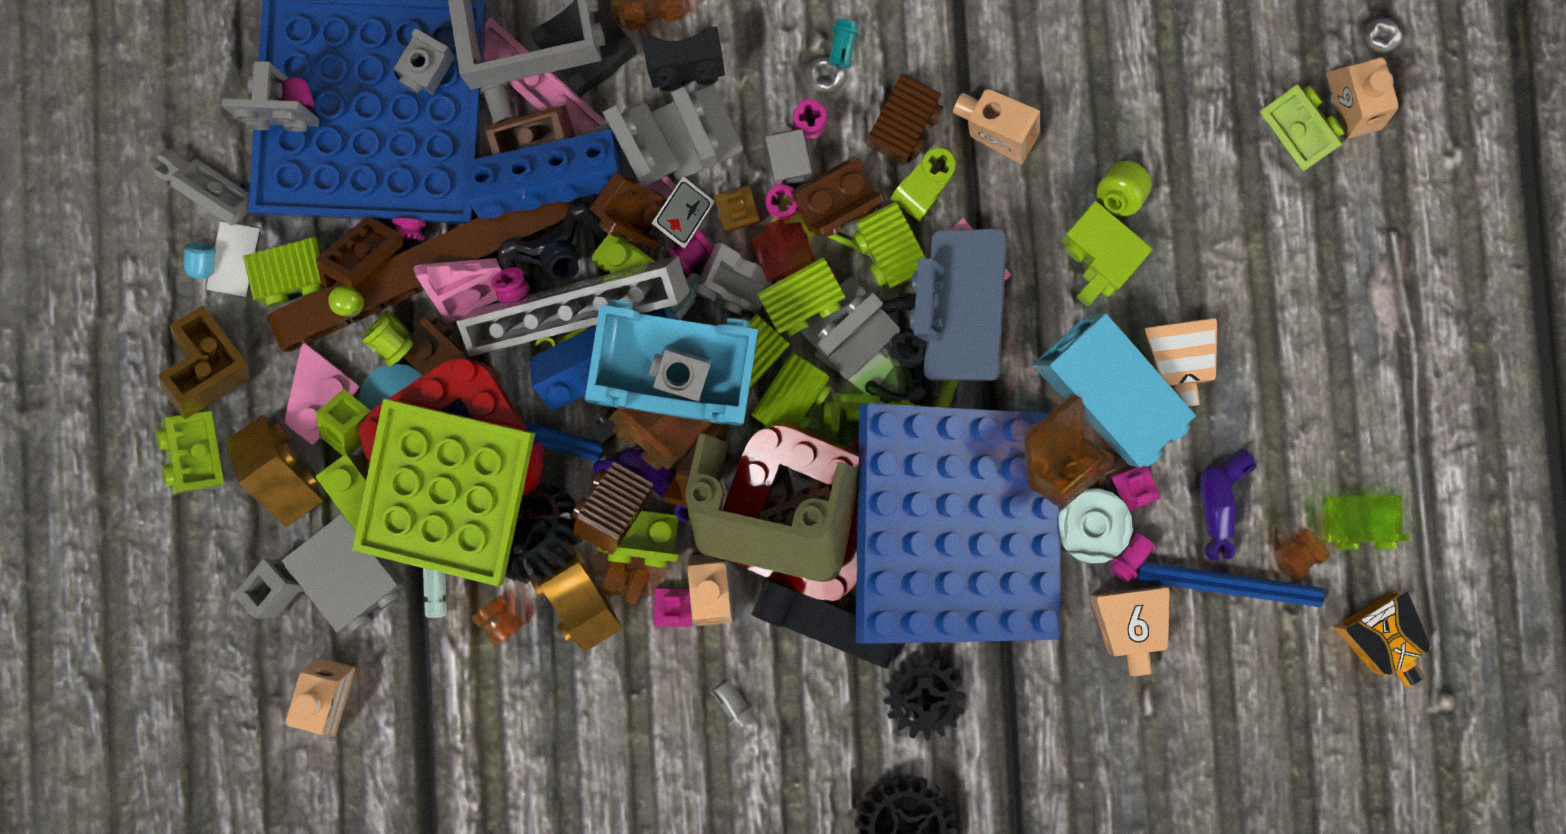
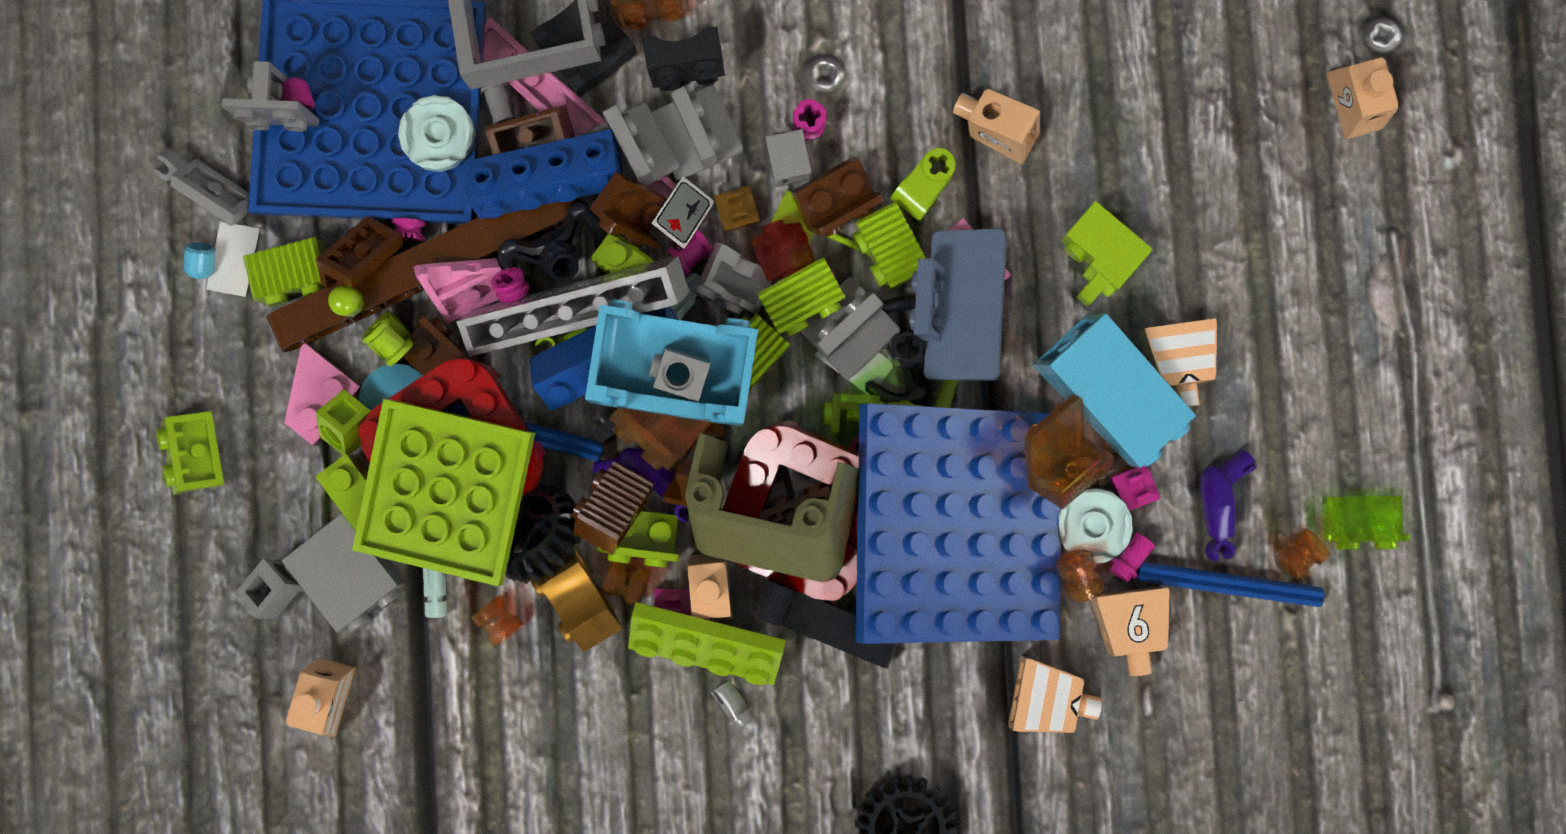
(210, 366): pearl gold brick -> none
(272, 471): pearl gold brick -> none
(436, 133): none -> light aqua tile
(437, 62): light grey brick -> none
(705, 644): none -> lime plate
(774, 210): dark pink bush -> none
(793, 393): lime brick -> none
(843, 43): teal pin -> none
(904, 119): reddish brown brick -> none
(925, 714): black gear -> none
(1049, 699): none -> torso
(1081, 579): none -> clear orange wheel
(1124, 188): lime head -> none
(1303, 125): lime bracket -> none
(1388, 637): torso -> none

